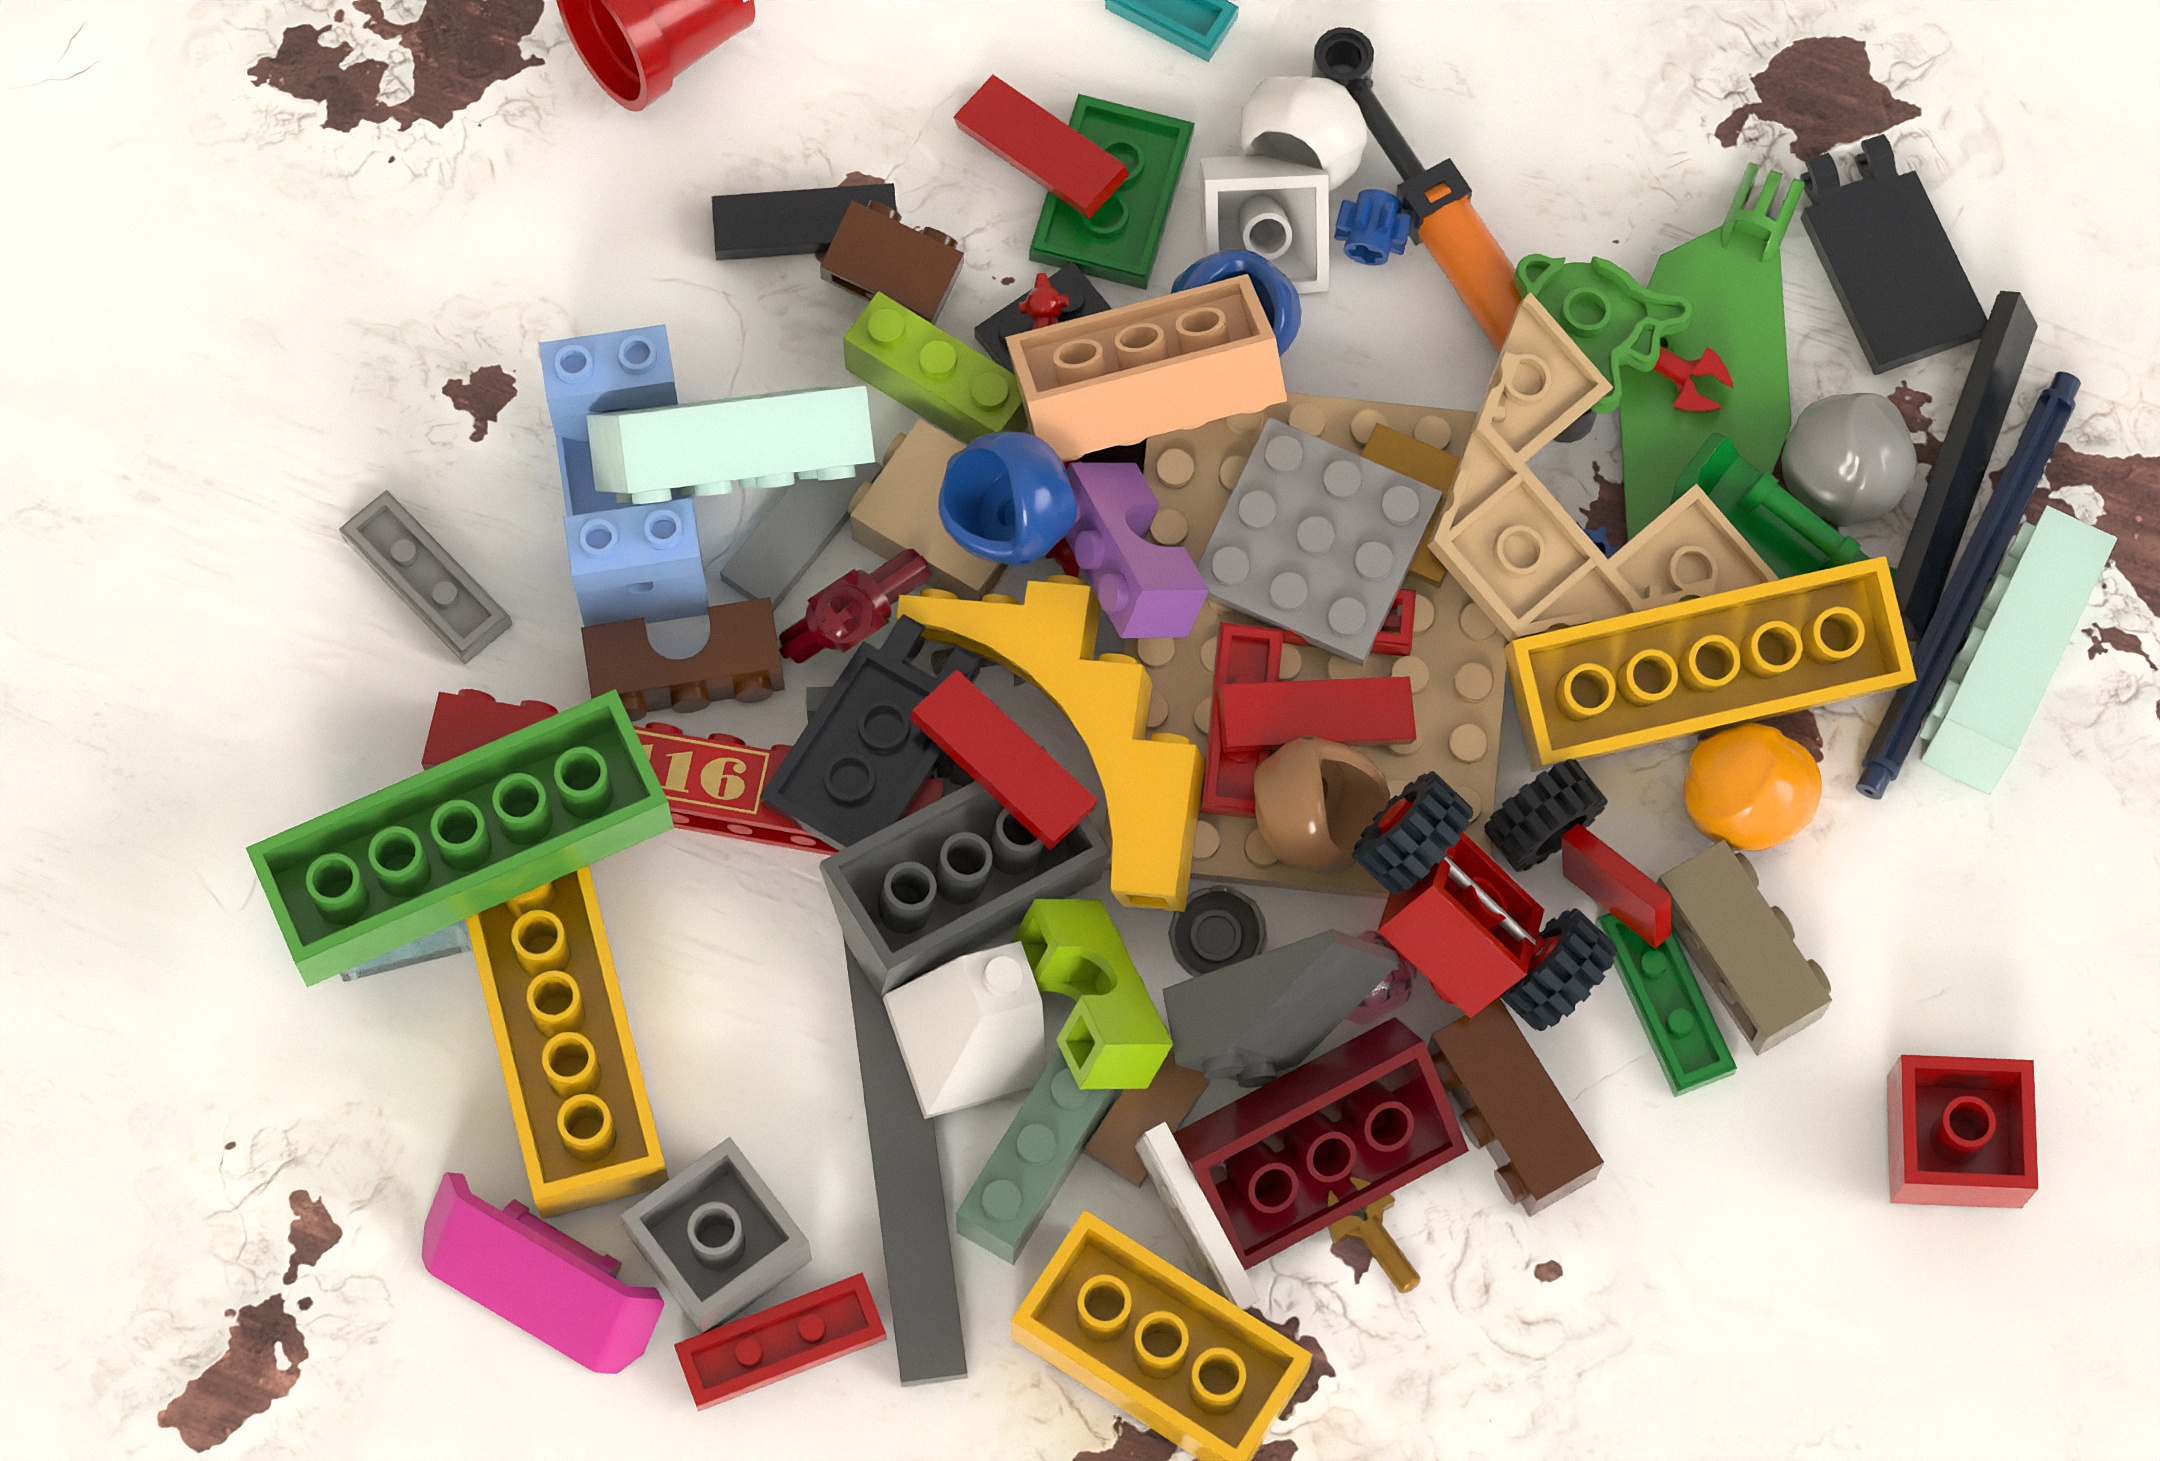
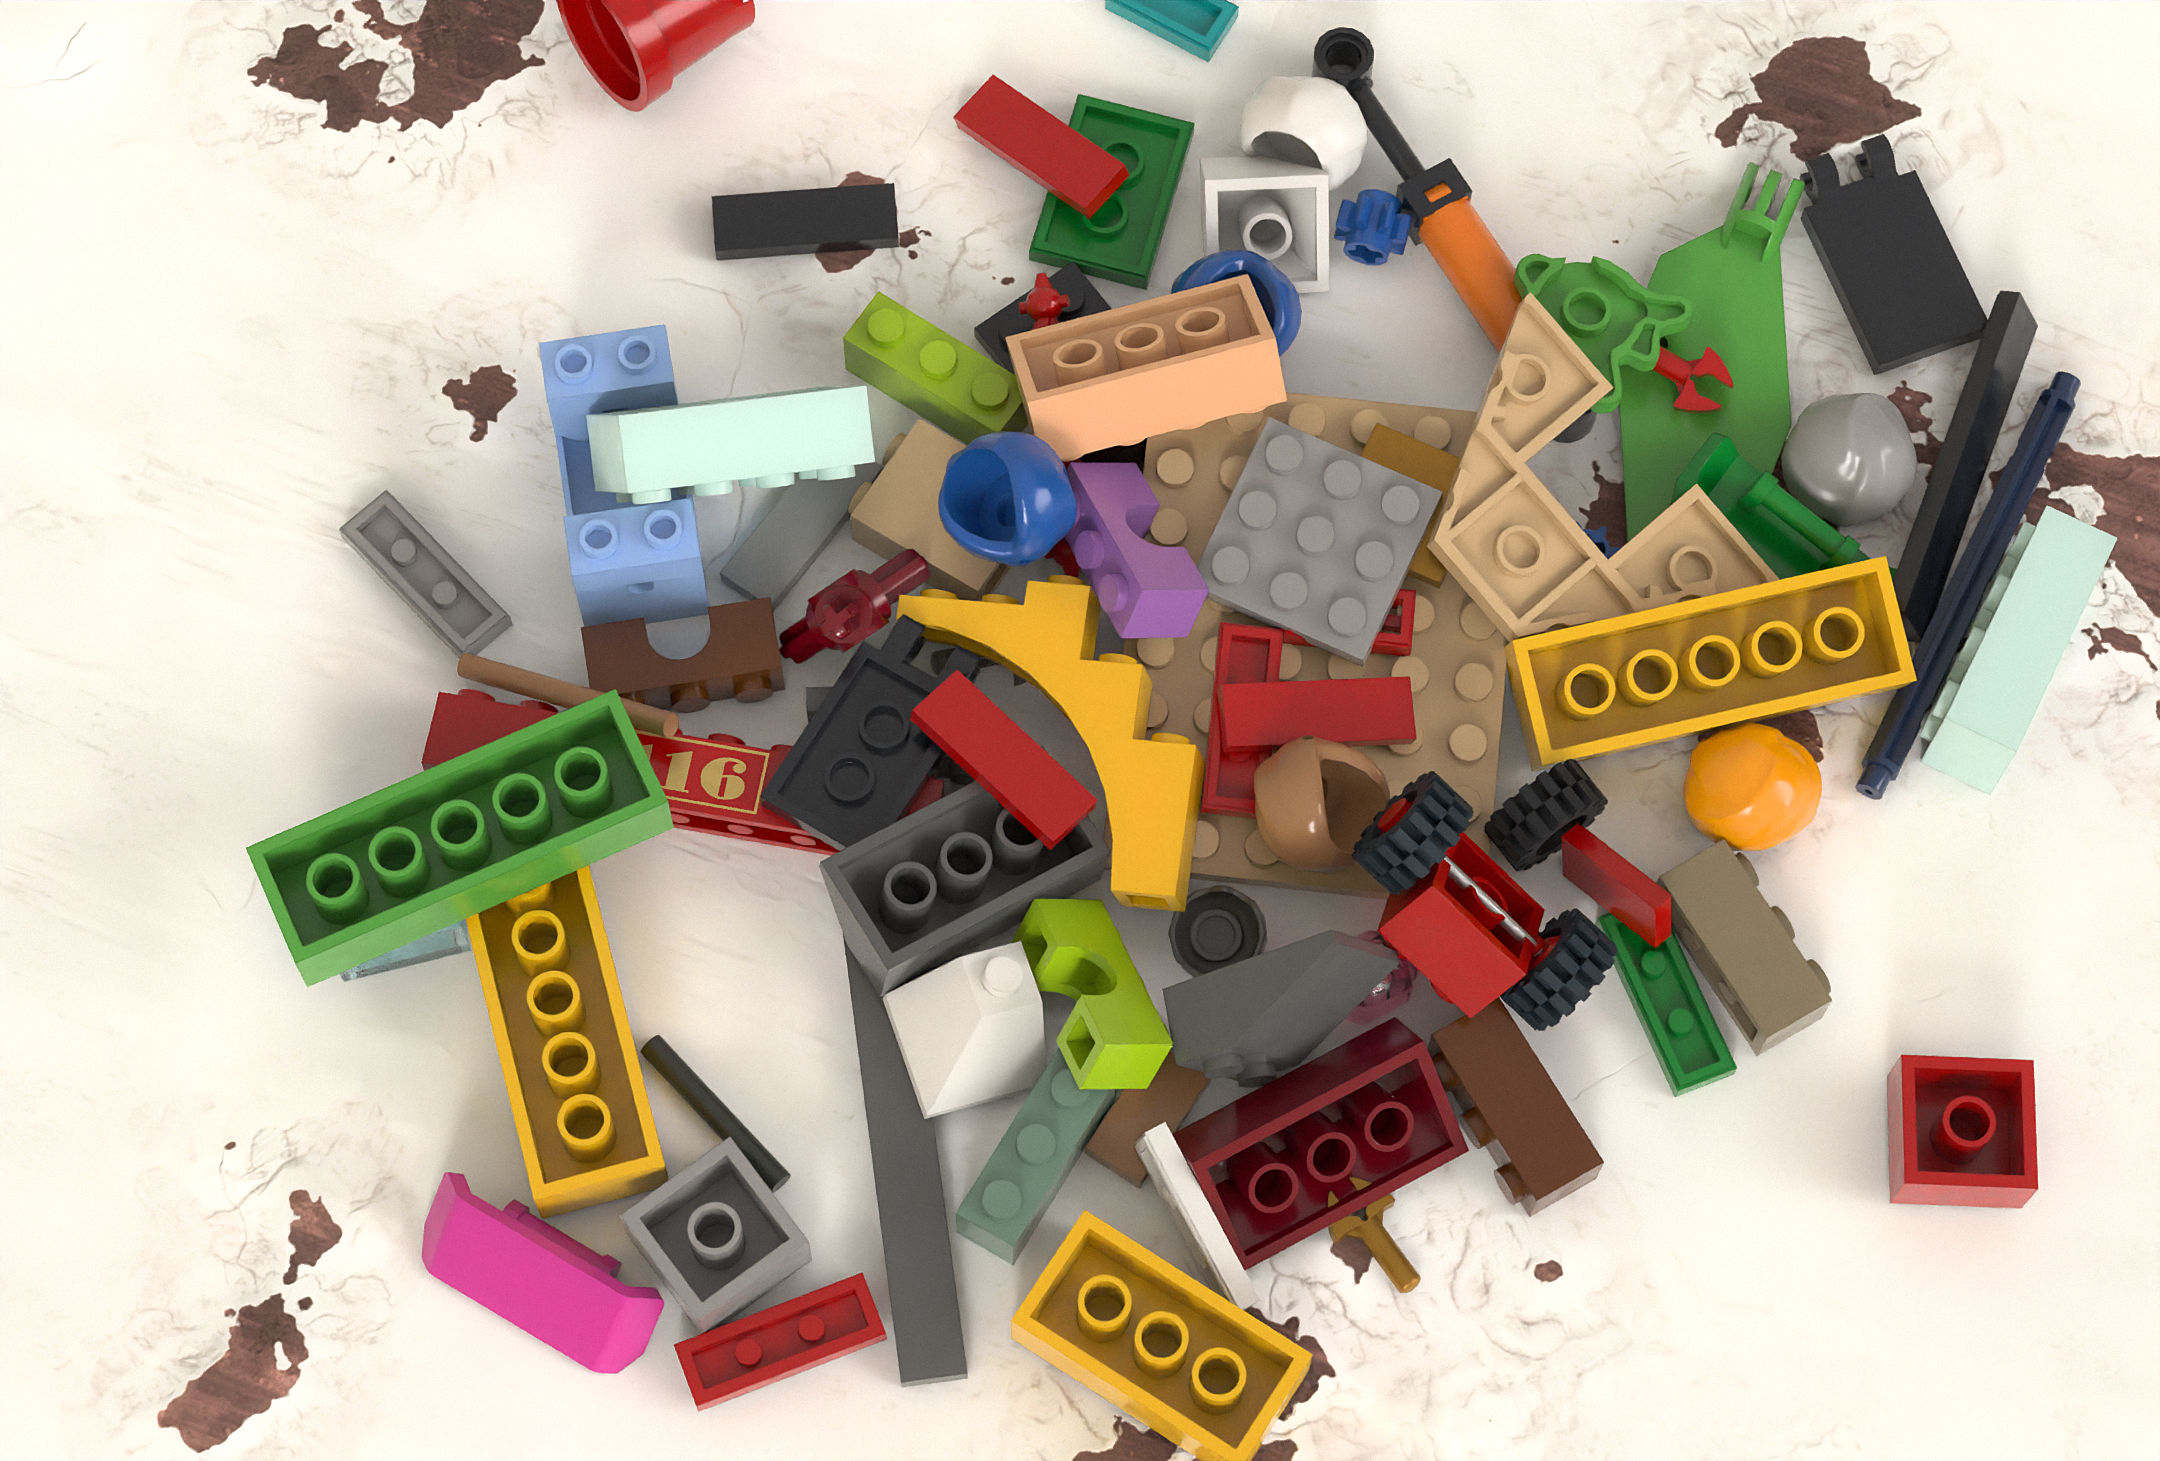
(560, 692): none -> medium nougat bar
(713, 1110): none -> pearl dark grey bar
(885, 256): reddish brown brick -> none

